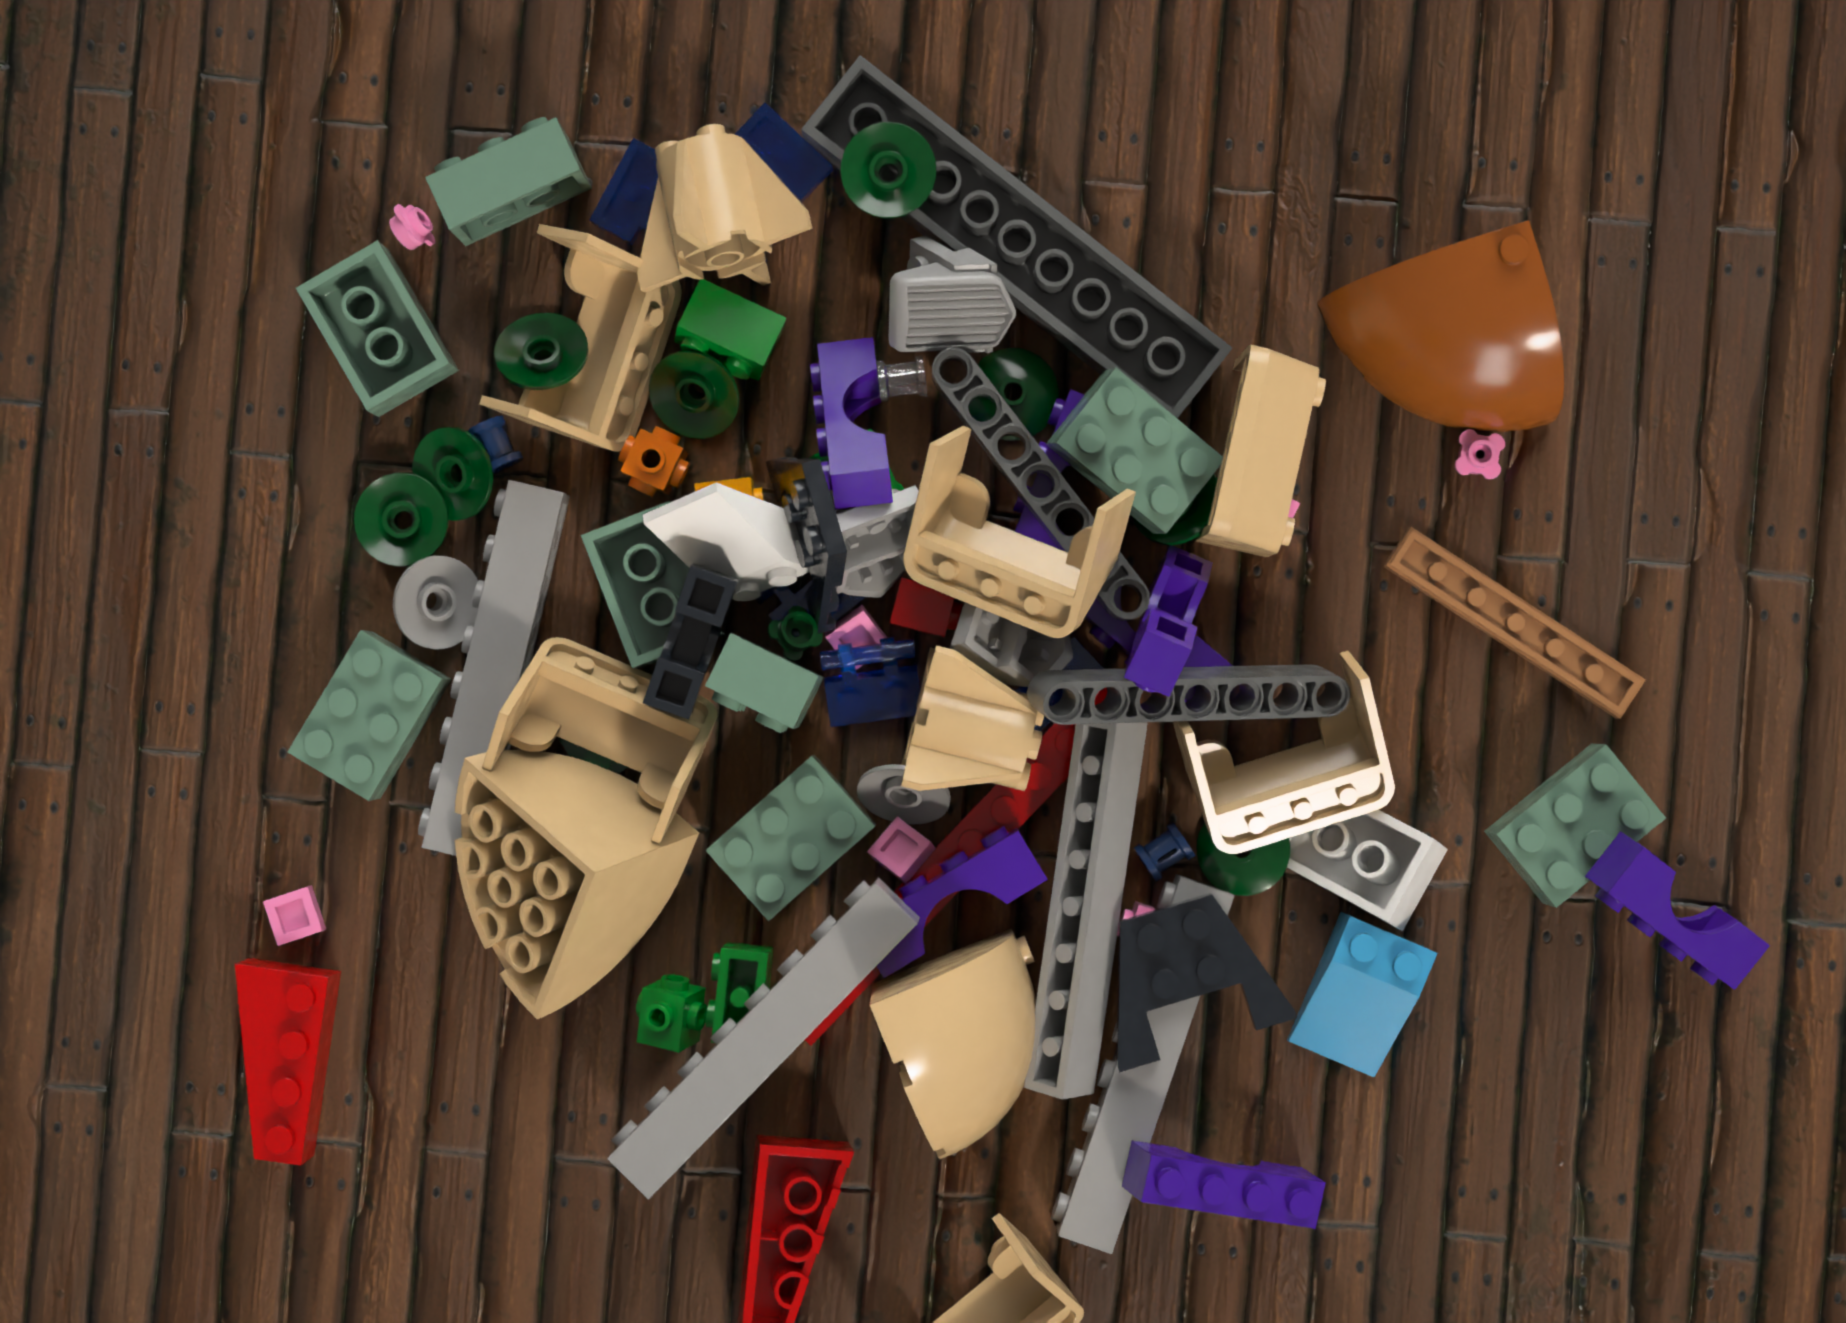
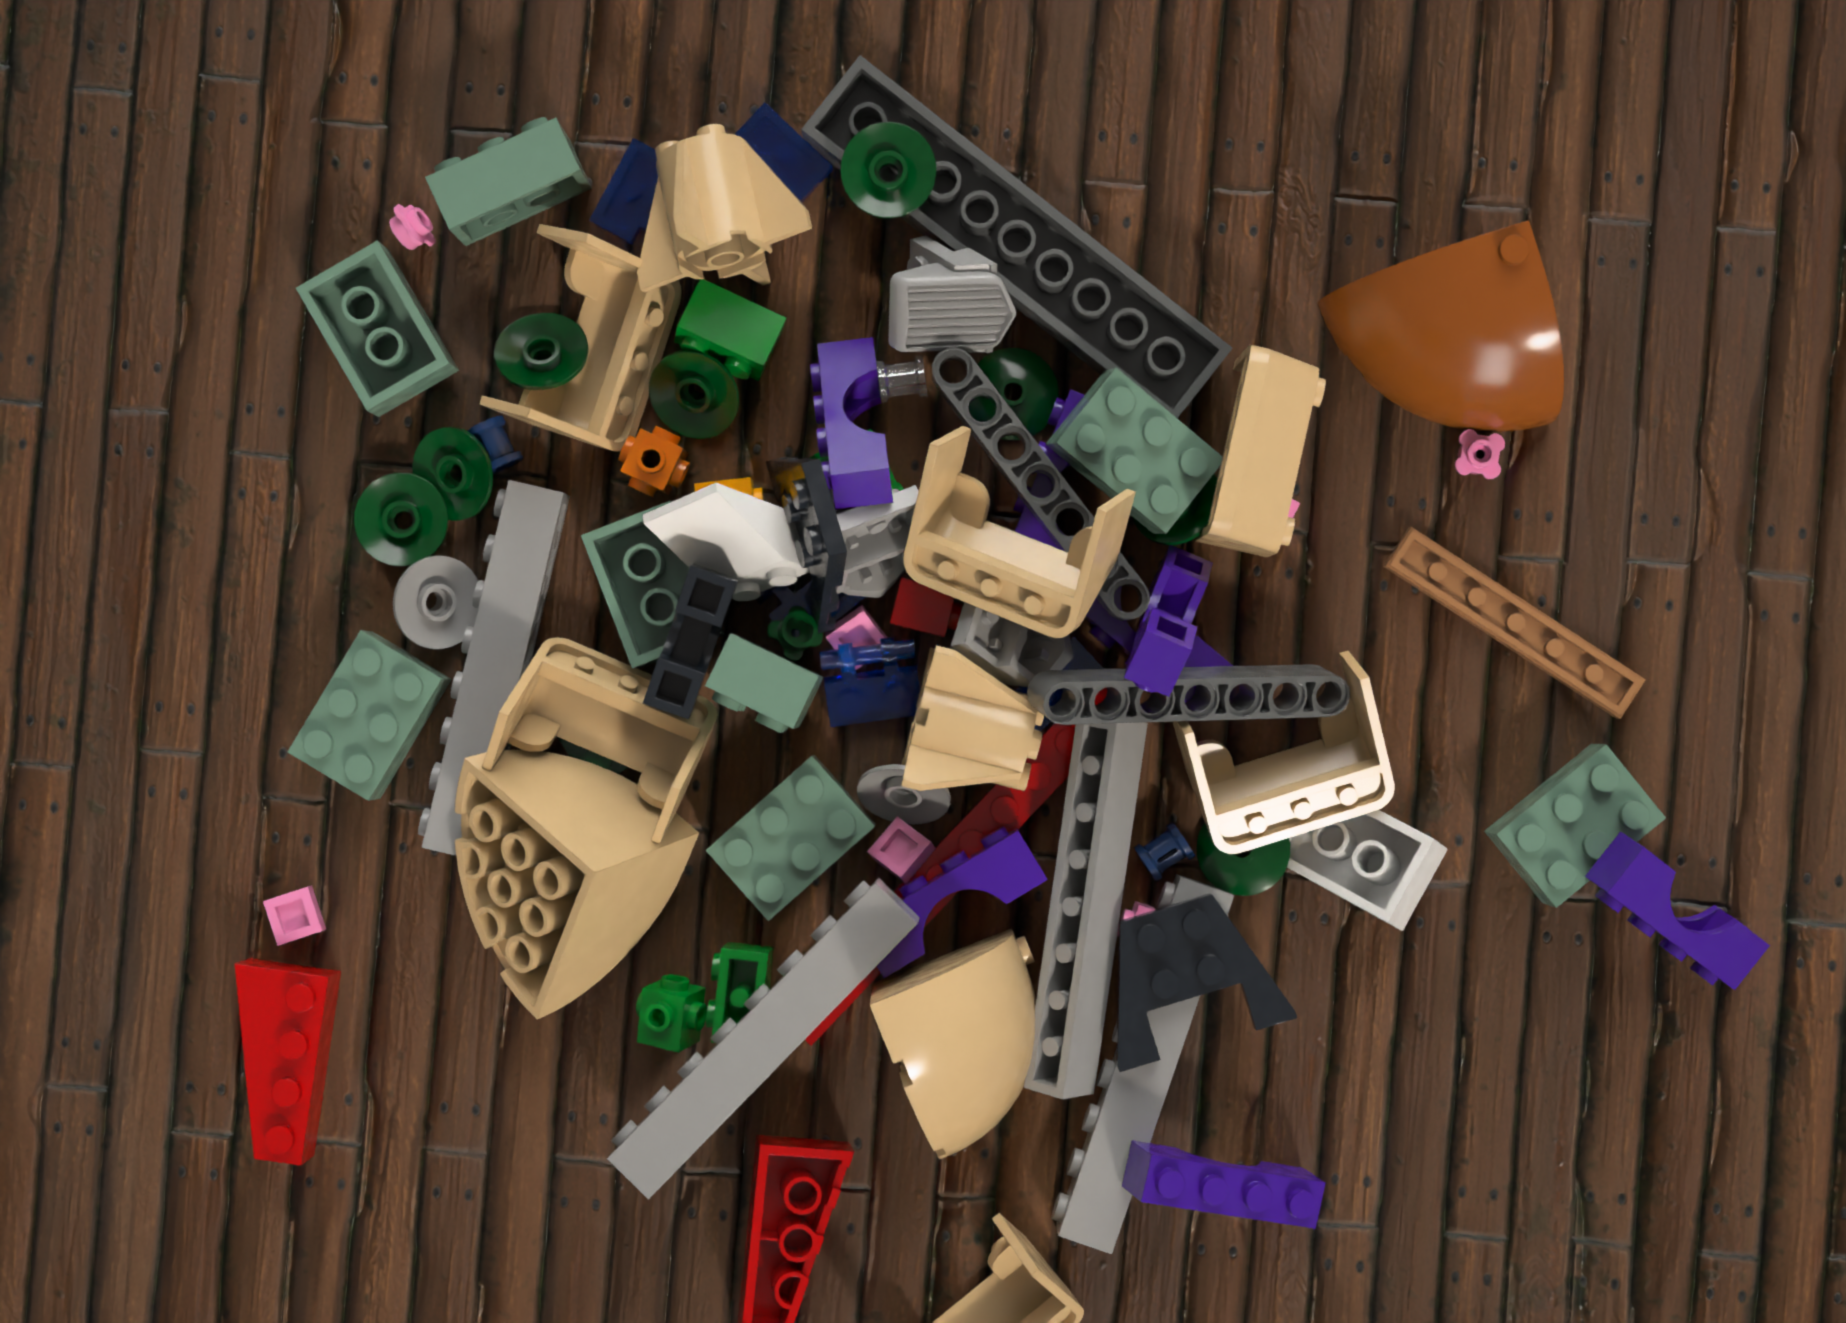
(1361, 994): dark azure slope -> none

